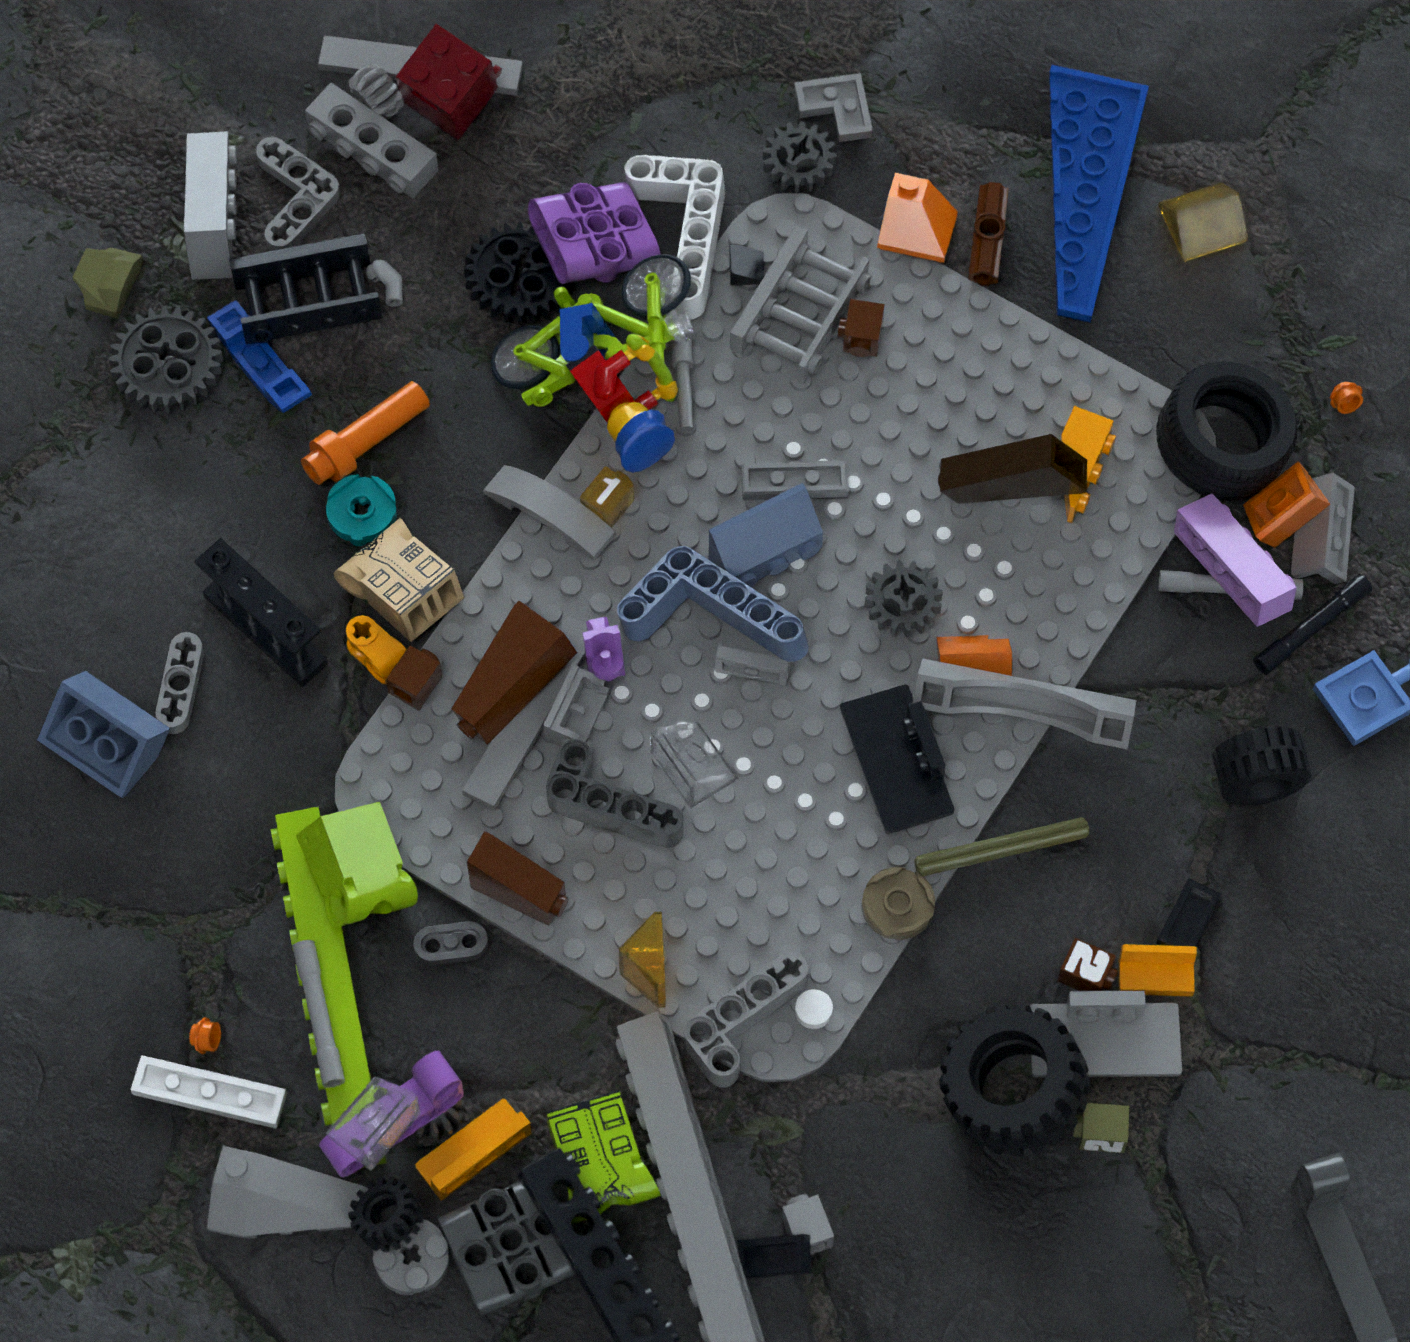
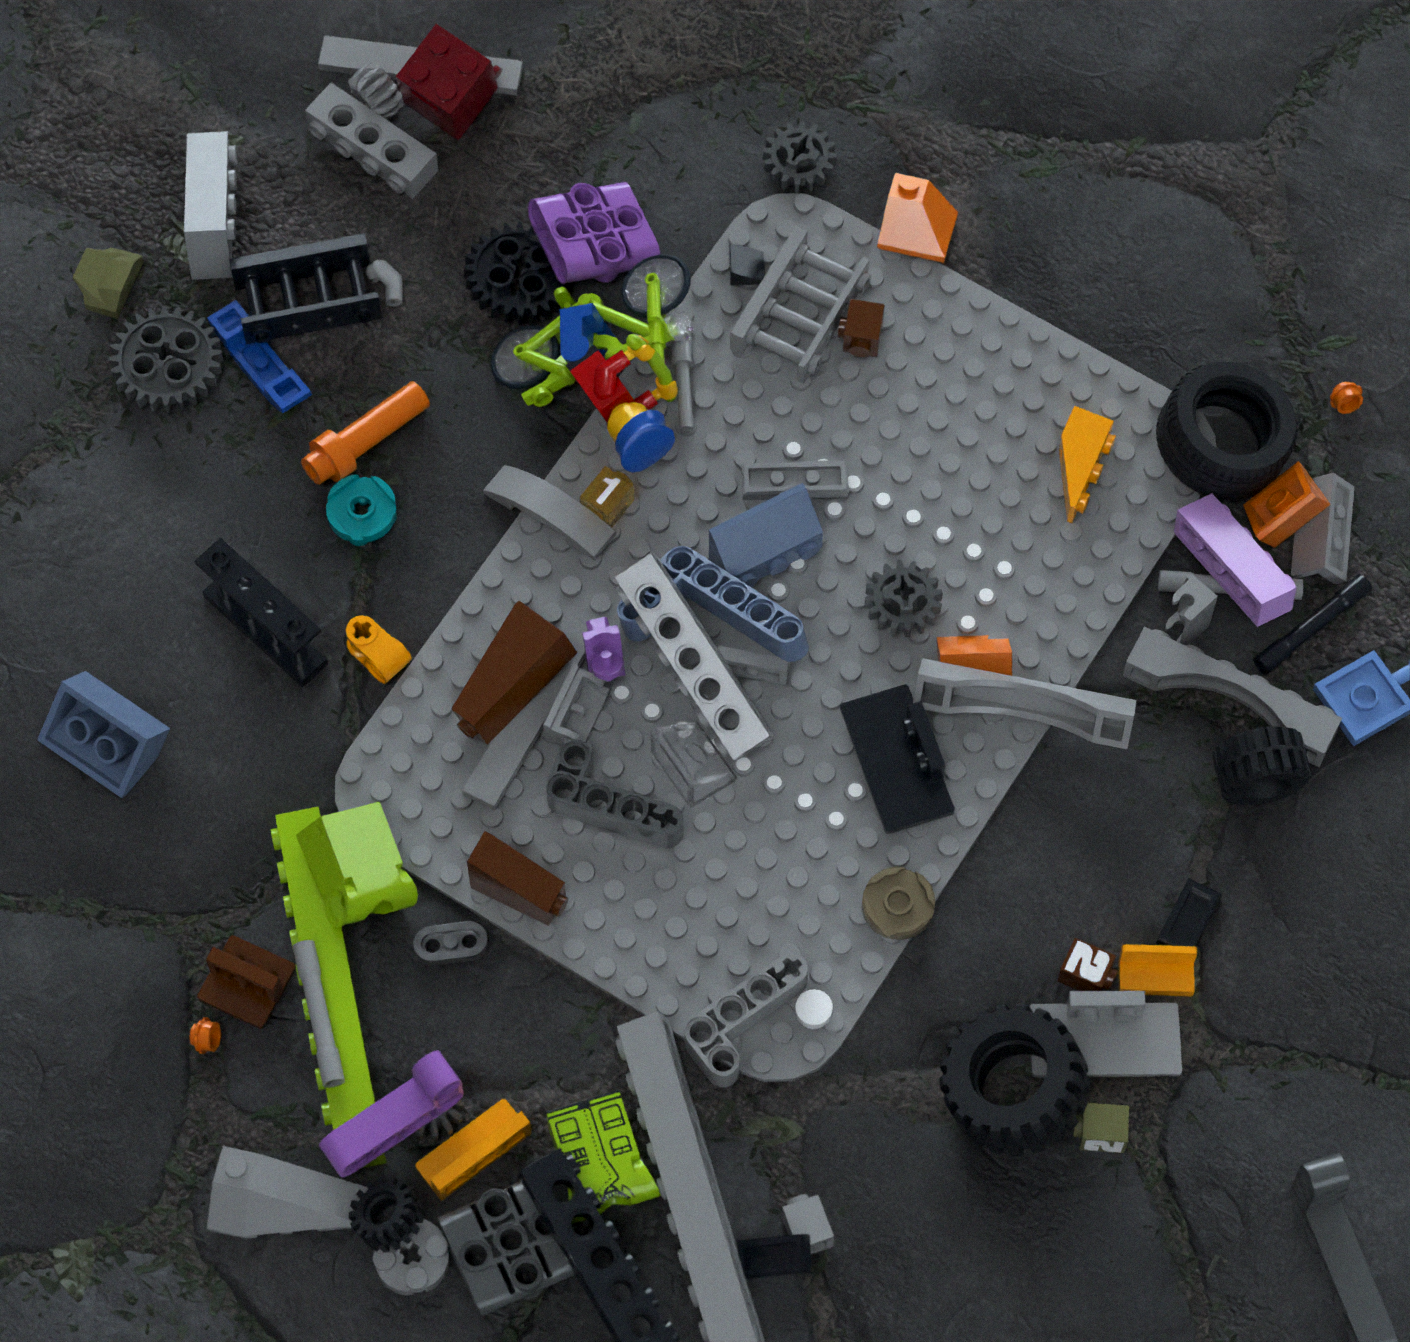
(175, 668): light grey beam -> none
(208, 1091): white plate -> none
(245, 981): none -> reddish brown bracket
(306, 196): light grey beam -> none
(375, 1121): clear slope -> none
(402, 580): tan piece -> none
(414, 677): reddish brown brick -> none
(632, 587): none -> light grey brick
(643, 960): clear yellow slope -> none
(697, 224): white beam -> none
(838, 96): light grey plate -> none
(987, 249): reddish brown piece -> none
(1001, 846): olive axle -> none
(1014, 471): dark brown slope -> none
(1091, 150): blue wing -> none
(1167, 664): none -> light grey arch
(1194, 609): none -> light grey hinge
(1205, 220): clear yellow slope -> none

